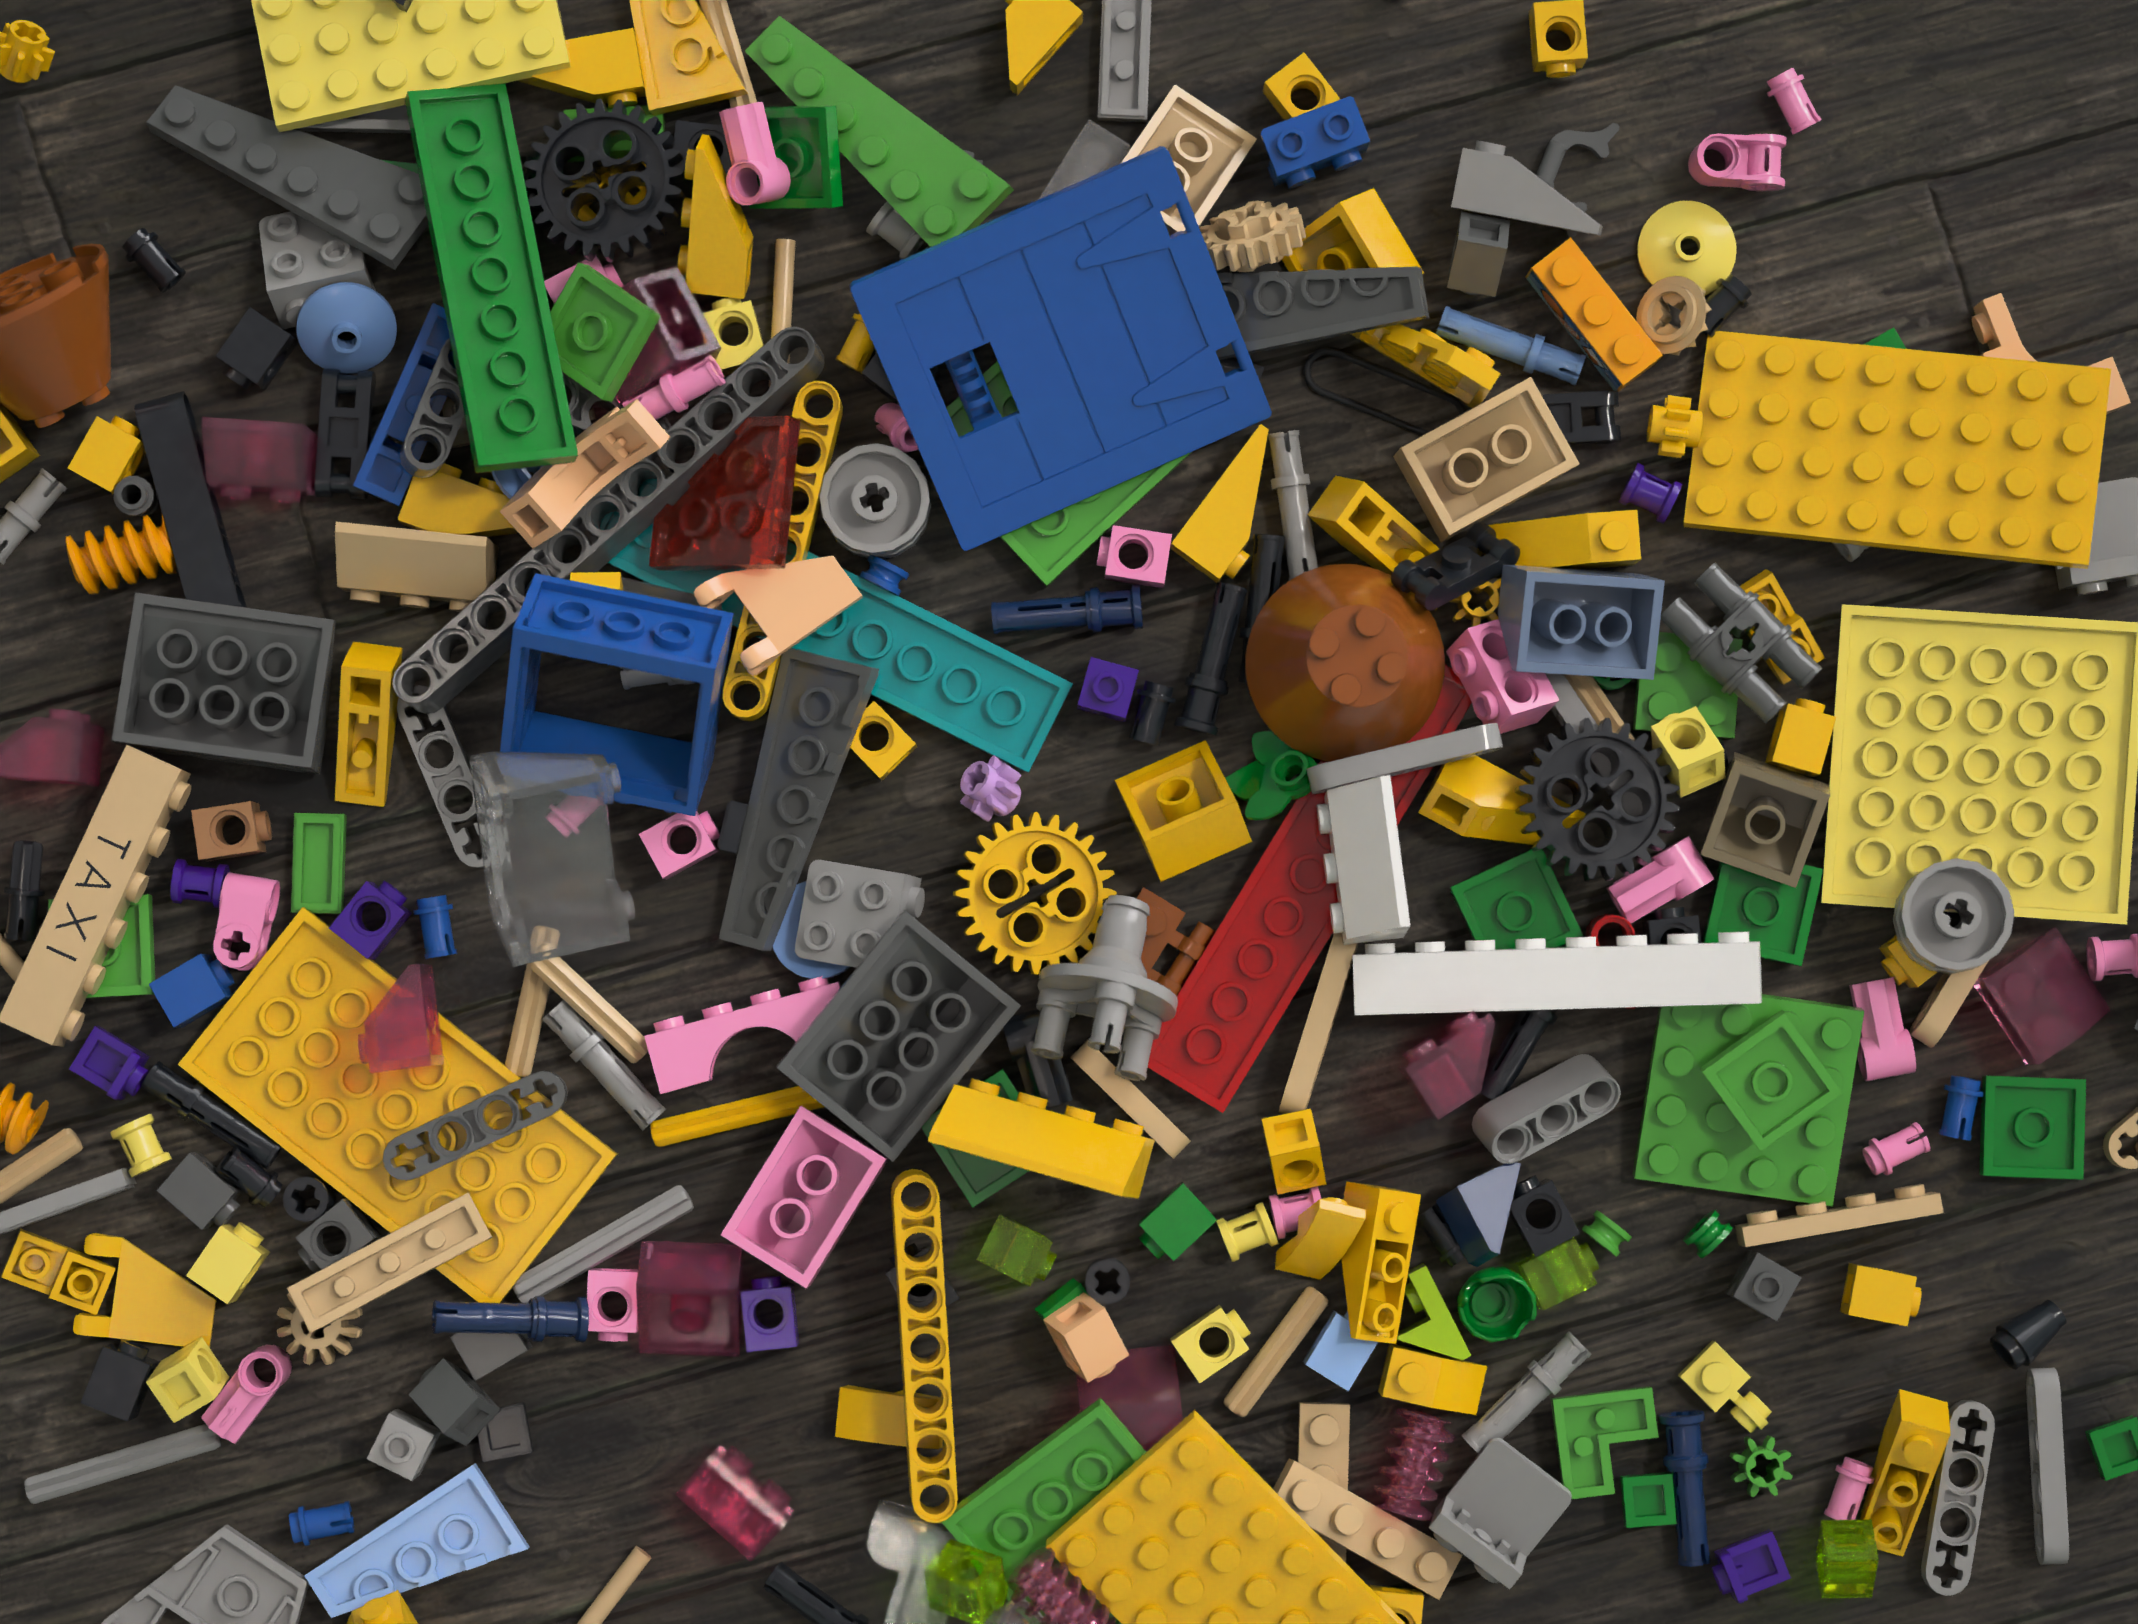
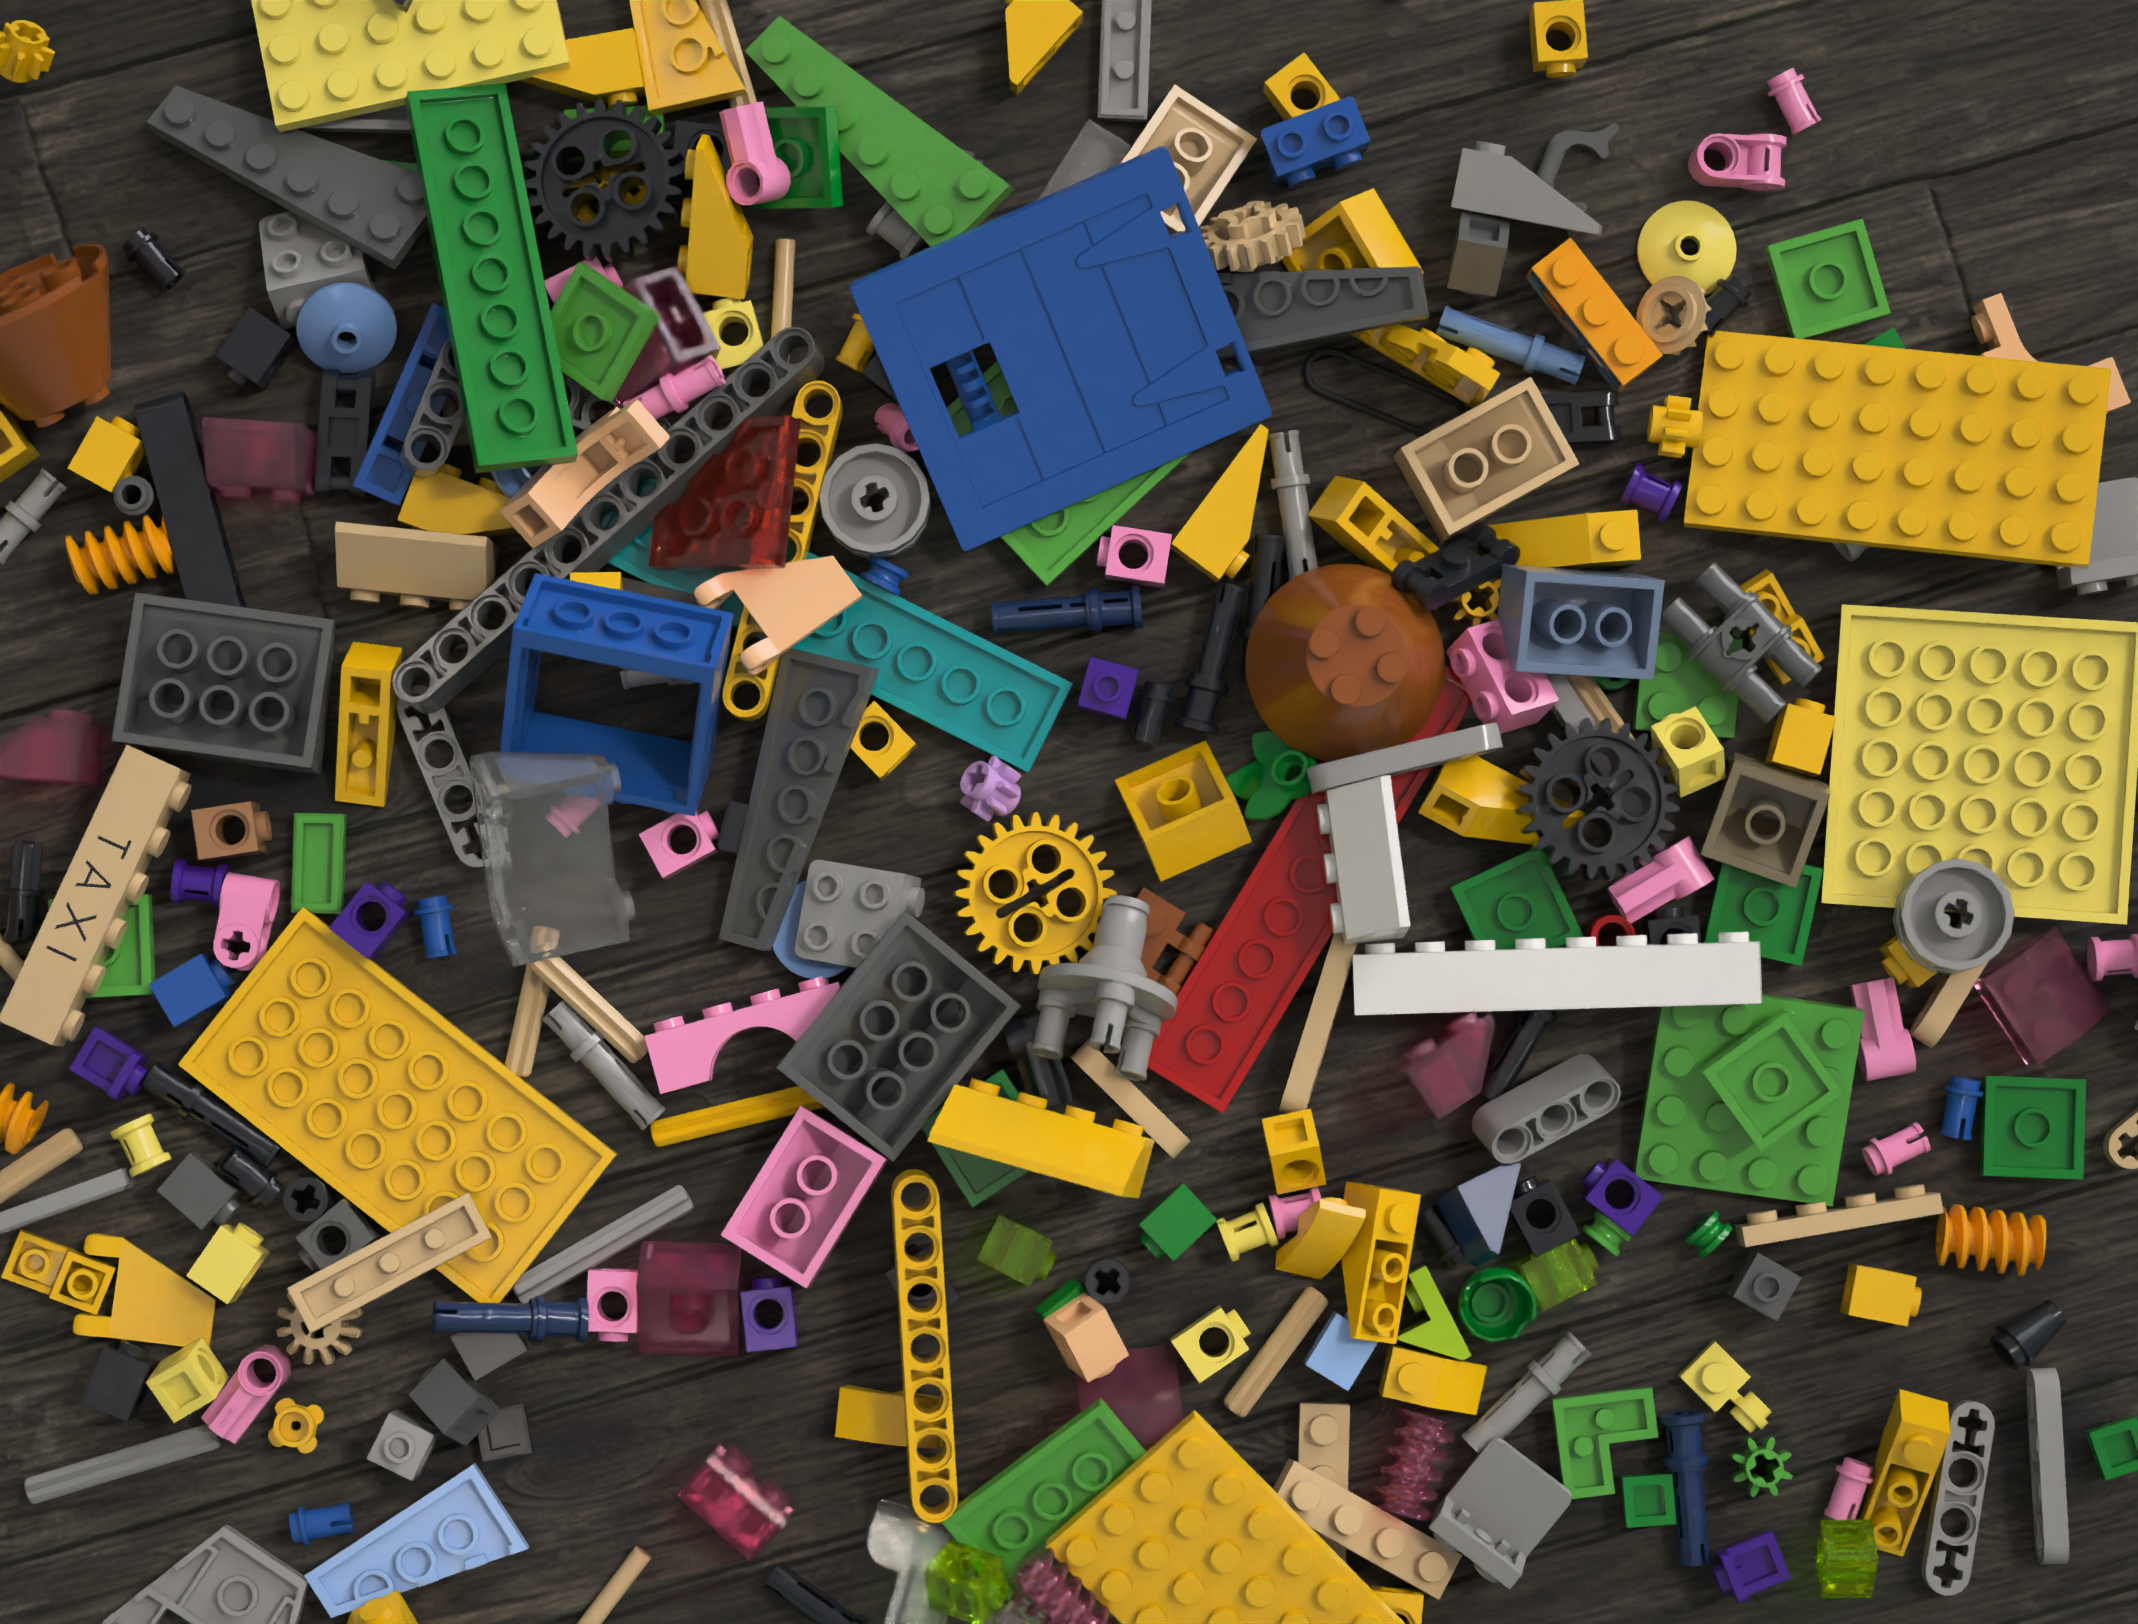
(282, 1430): none -> yellow plate
(404, 1025): clear pink slope -> none
(473, 1120): dark grey beam -> none
(1641, 1200): none -> dark purple brick
(1827, 280): none -> bright green plate
(1990, 1238): none -> light orange piece

